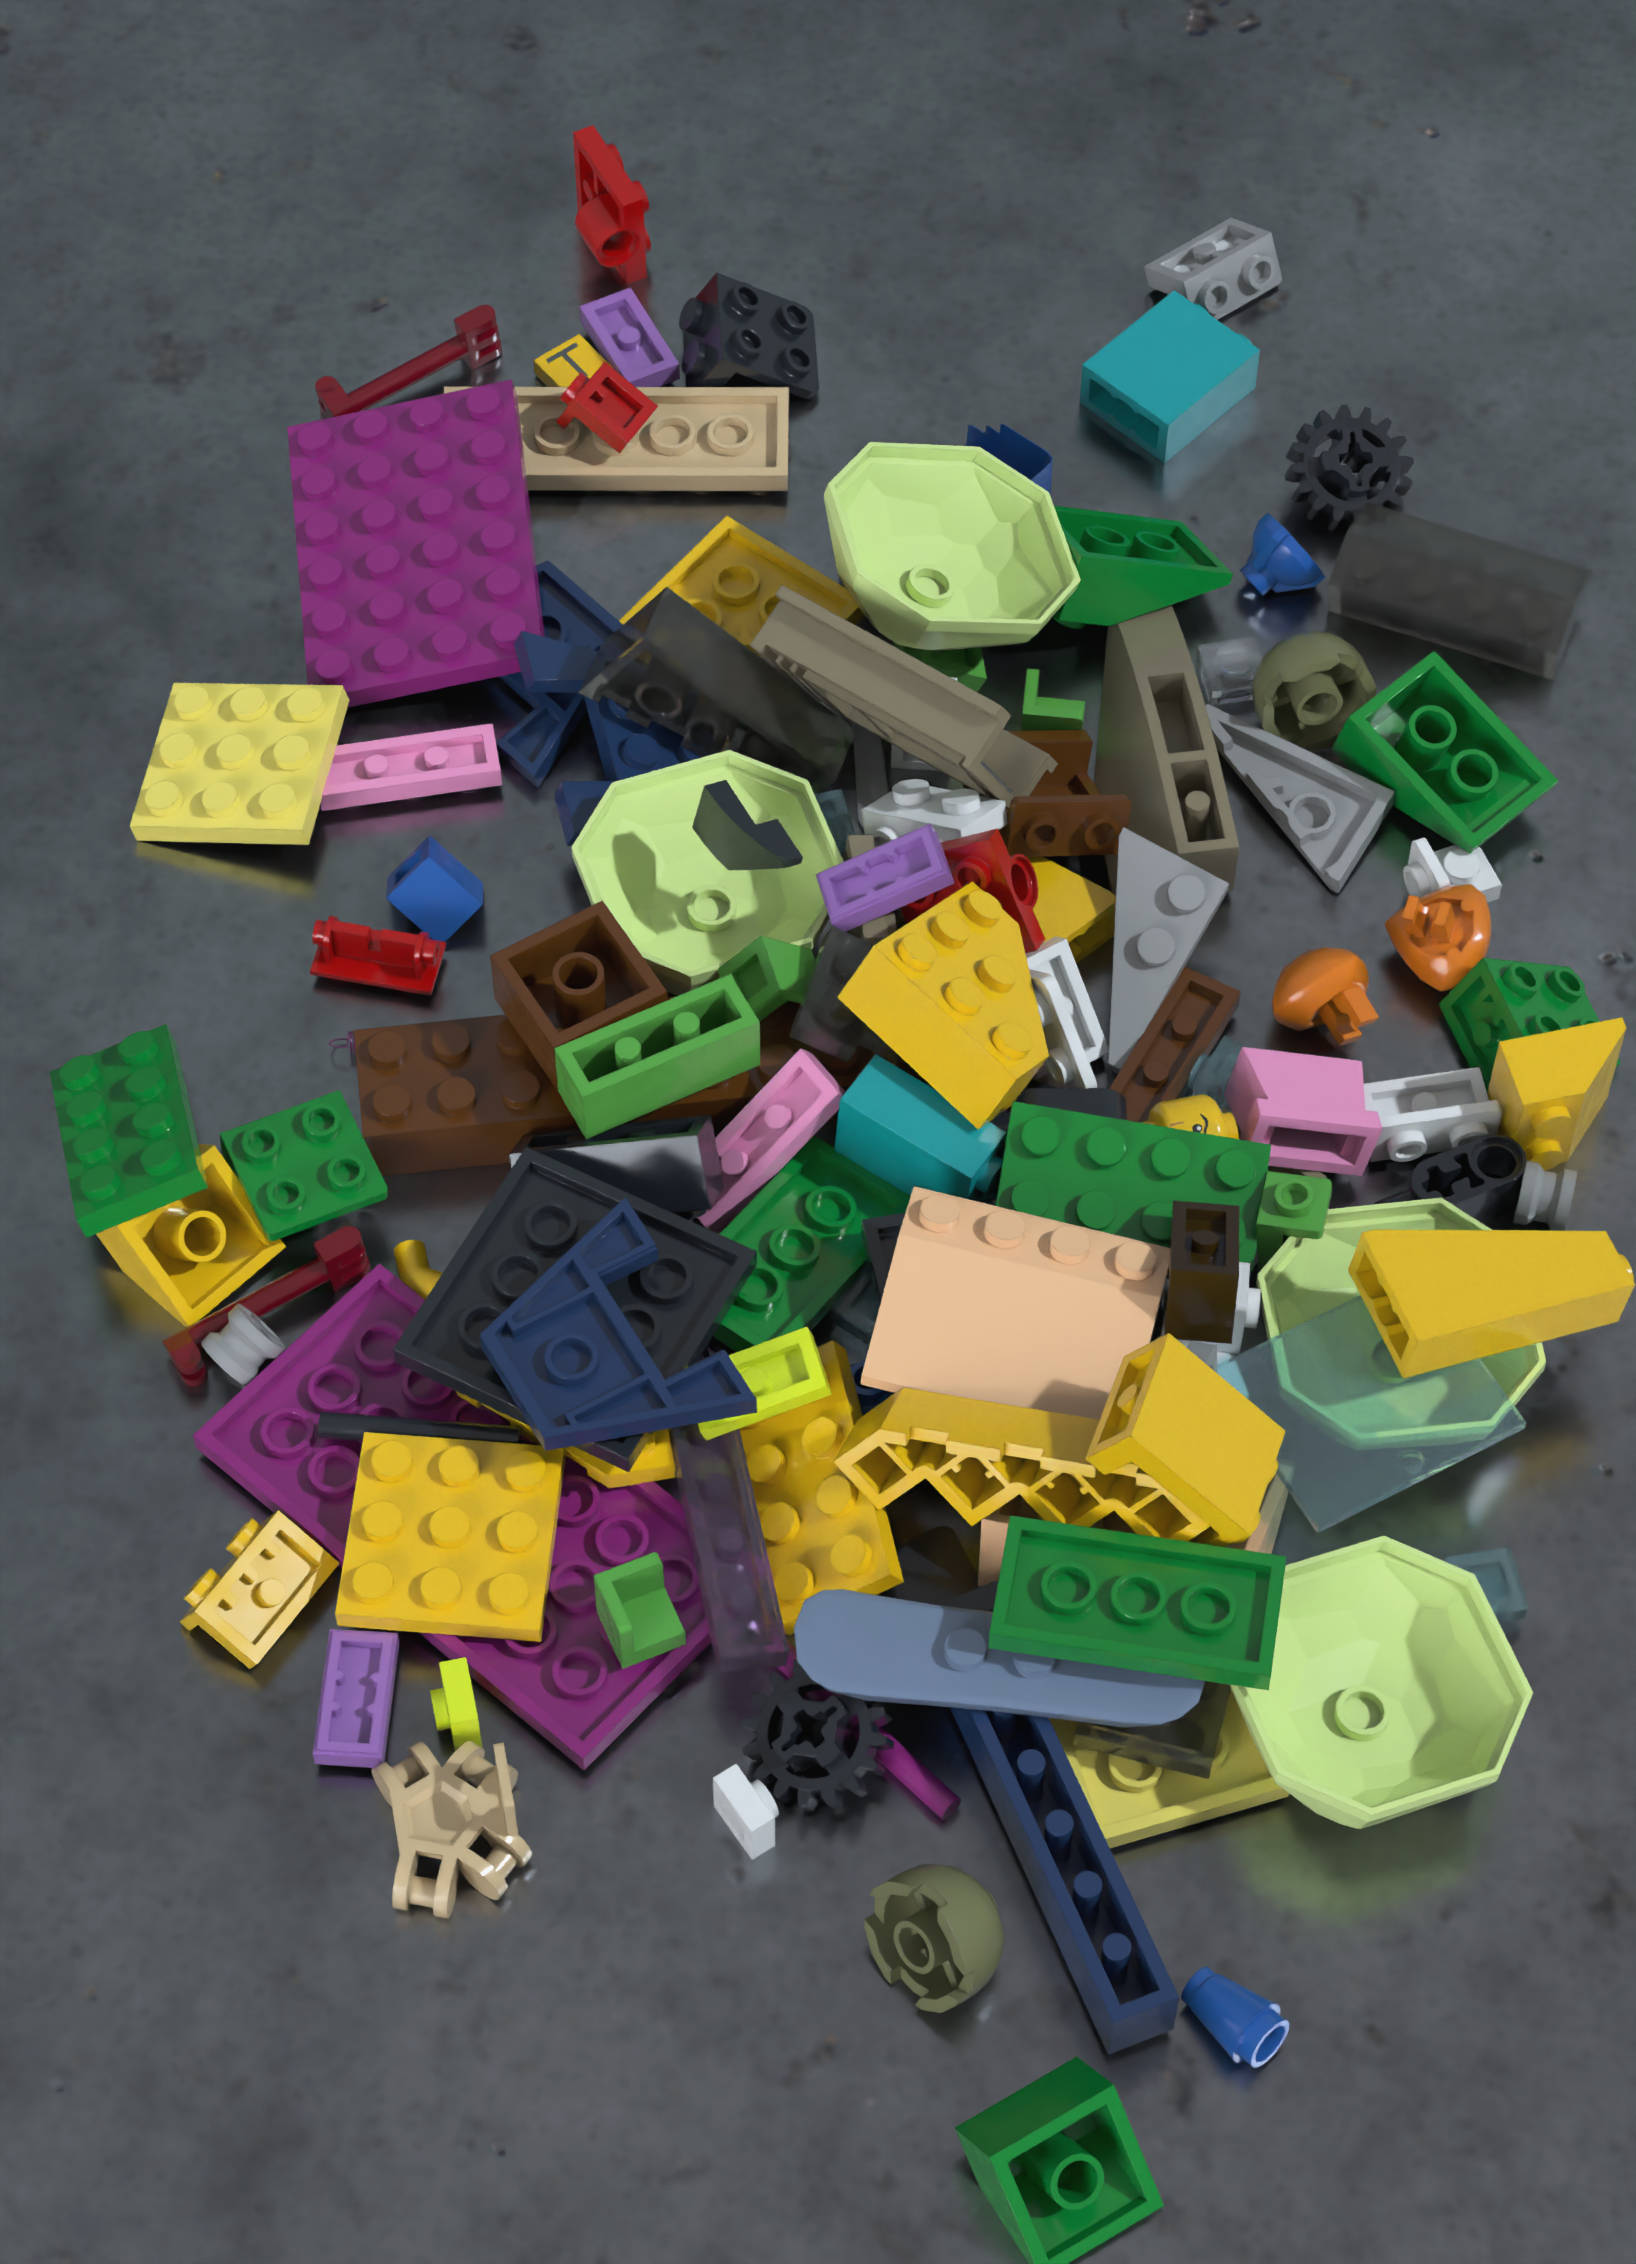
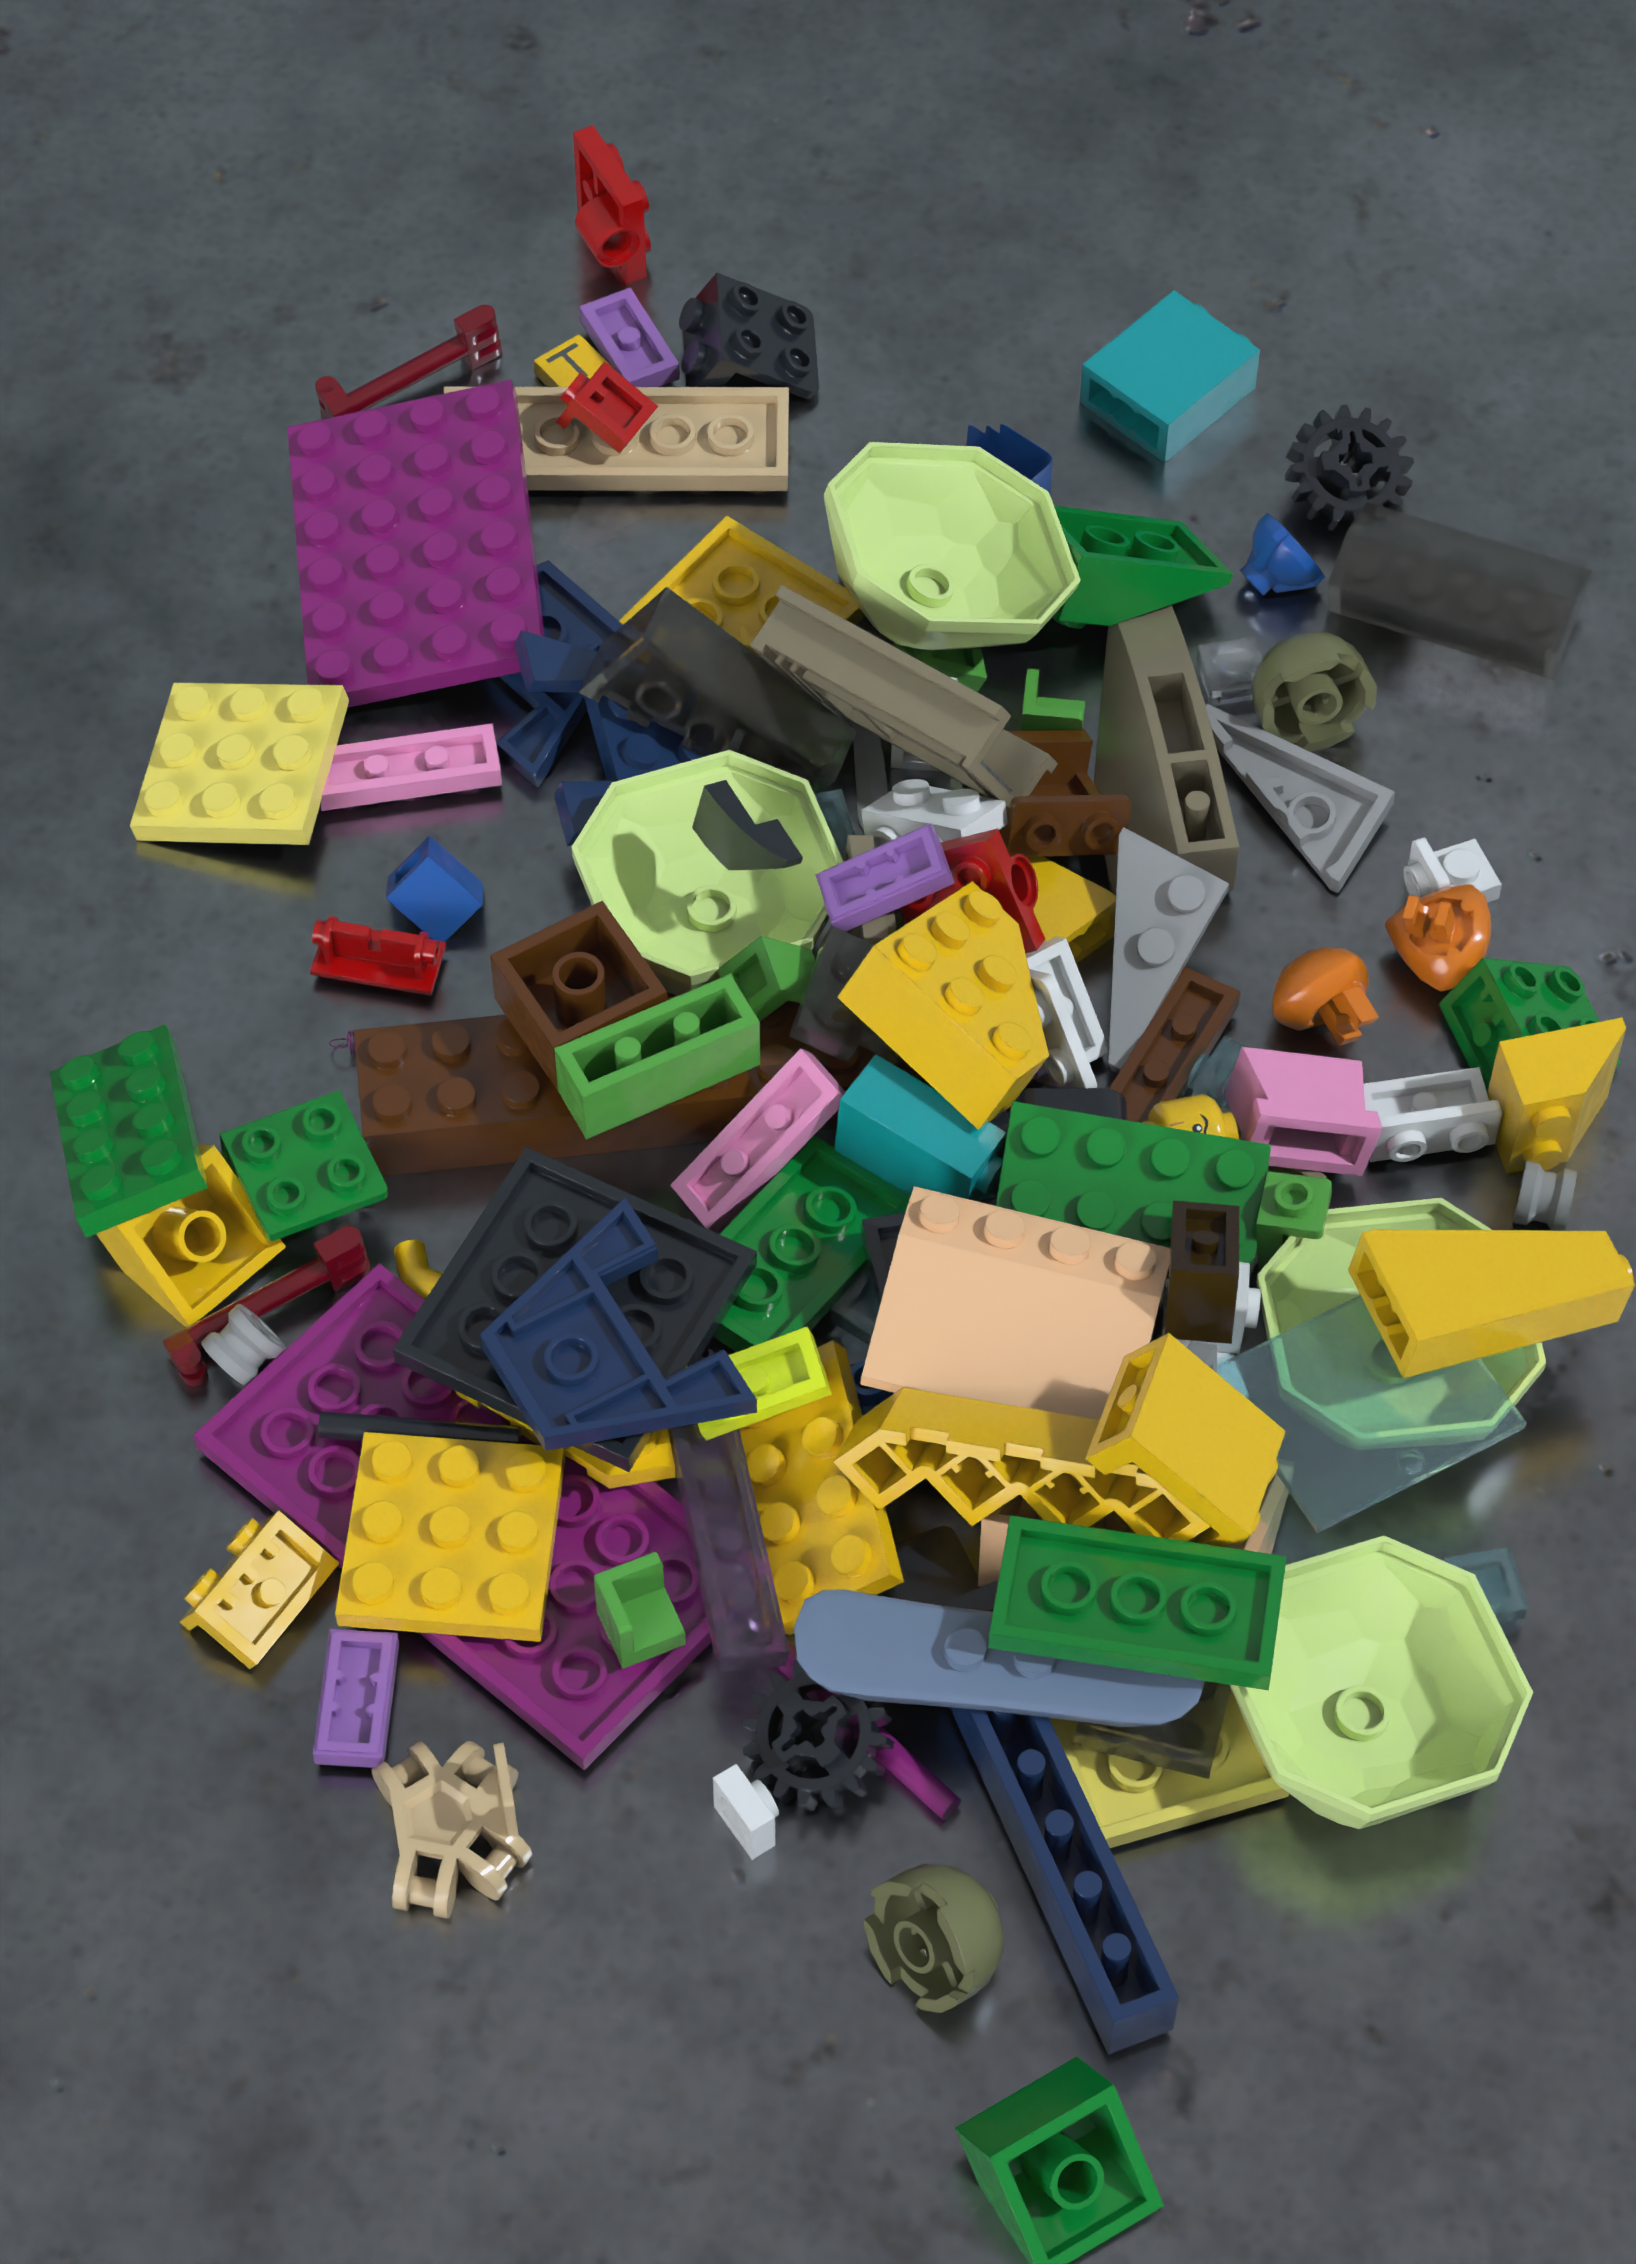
(455, 1703): neon yellow plate -> none
(656, 1160): black brick -> none
(1219, 267): light grey bracket -> none
(1237, 2018): blue cone -> none
(1443, 755): green slope -> none
(1461, 1180): black piece -> none

